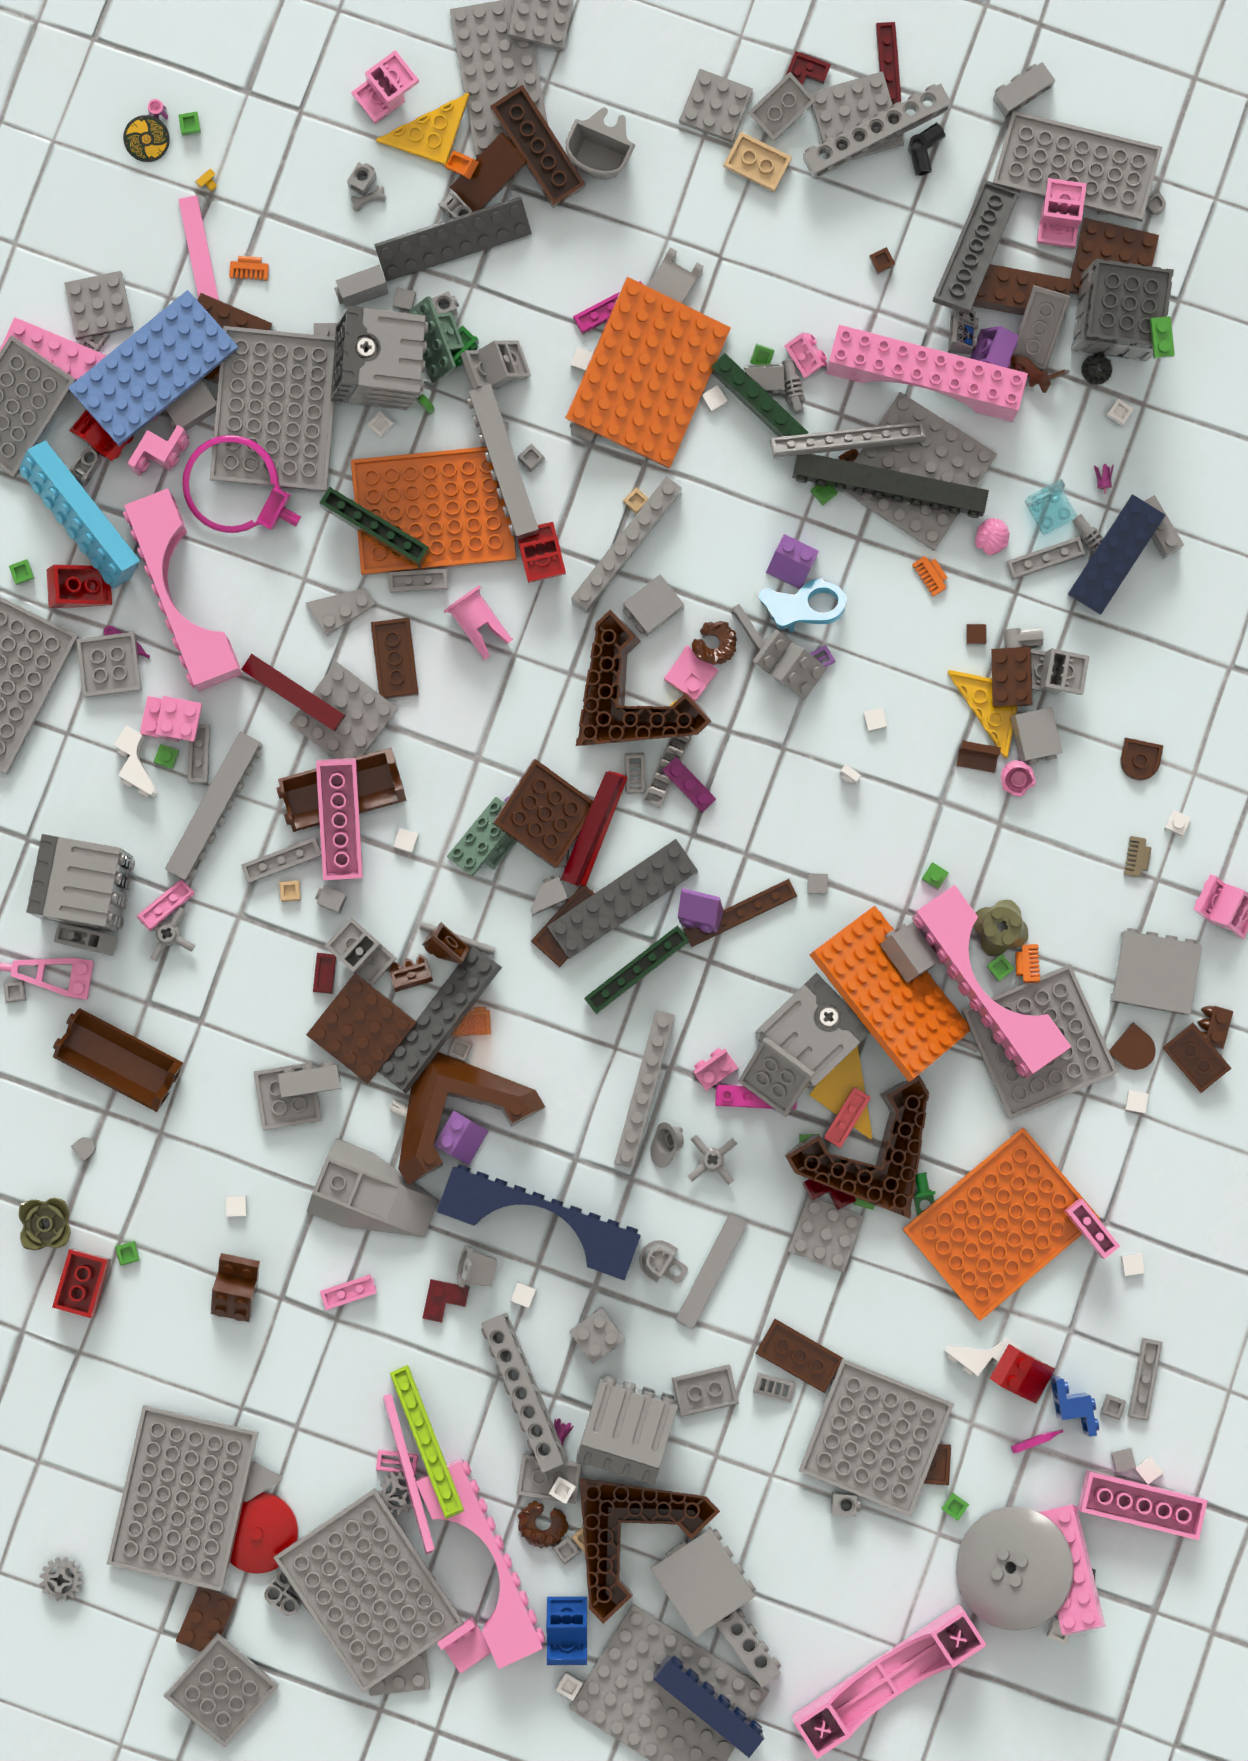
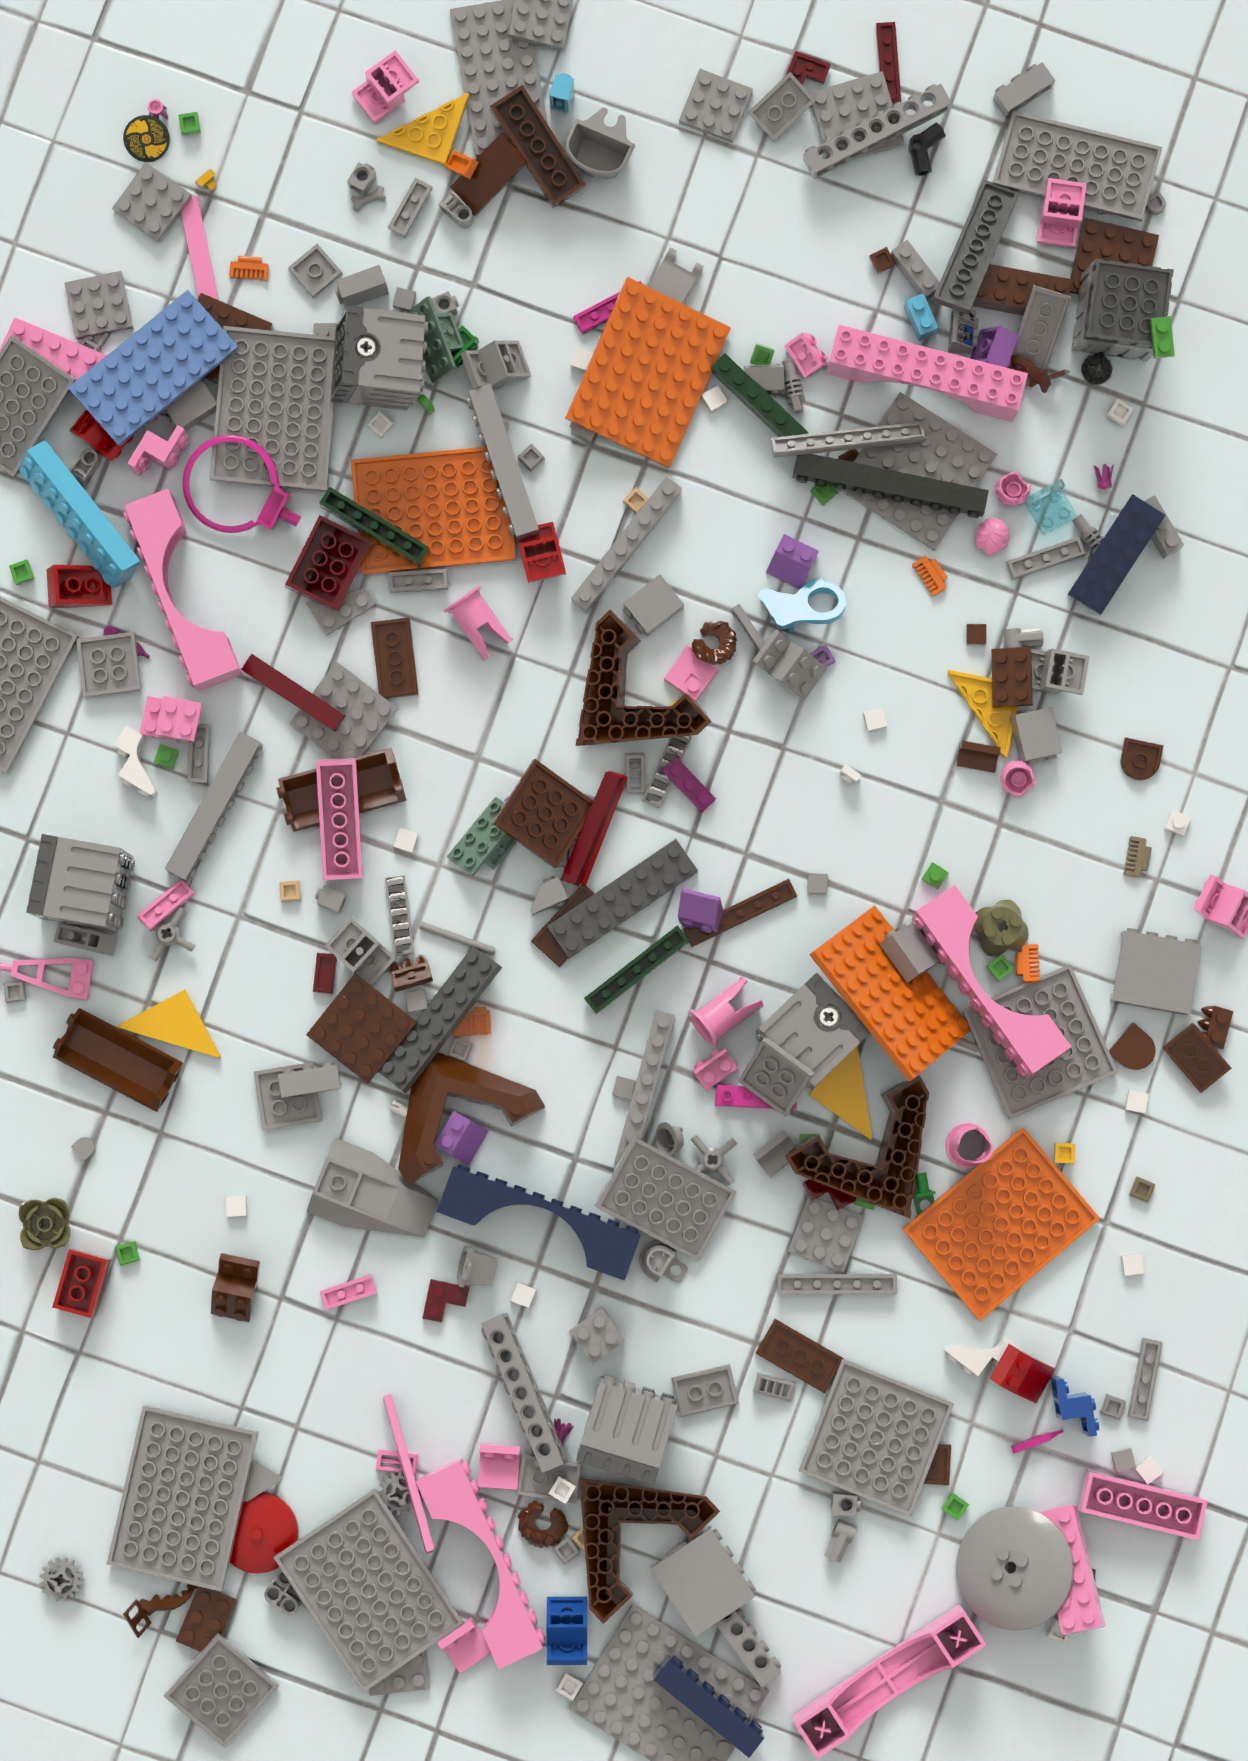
(152, 202): none -> light grey plate
(156, 1604): none -> reddish brown piece
(174, 1022): none -> yellow tile
(281, 860): light grey plate -> none
(315, 270): none -> light grey tile
(328, 563): none -> dark red slope
(399, 915): none -> tile
(410, 207): none -> light grey plate
(416, 1000): none -> light grey tile
(427, 1442): lime tile -> none
(445, 945): reddish brown slope -> none
(453, 239): dark grey plate -> none
(498, 1466): none -> bright pink bracket
(562, 93): none -> medium azure brick
(624, 1087): none -> light grey tile
(665, 1198): none -> light grey plate
(711, 1270): light grey tile -> none
(719, 1017): none -> bright pink piece
(757, 162): tan plate -> none
(772, 1155): none -> light grey panel
(836, 1283): none -> light grey plate
(841, 1536): none -> light grey piece
(847, 1117): coral plate -> none
(915, 270): none -> light grey brick
(921, 317): none -> medium azure brick
(953, 1141): none -> bright pink piece
(1012, 489): none -> bright pink hair
(1064, 1153): none -> yellow plate
(1091, 1228): bright pink brick -> none
(1142, 1189): none -> dark tan tile

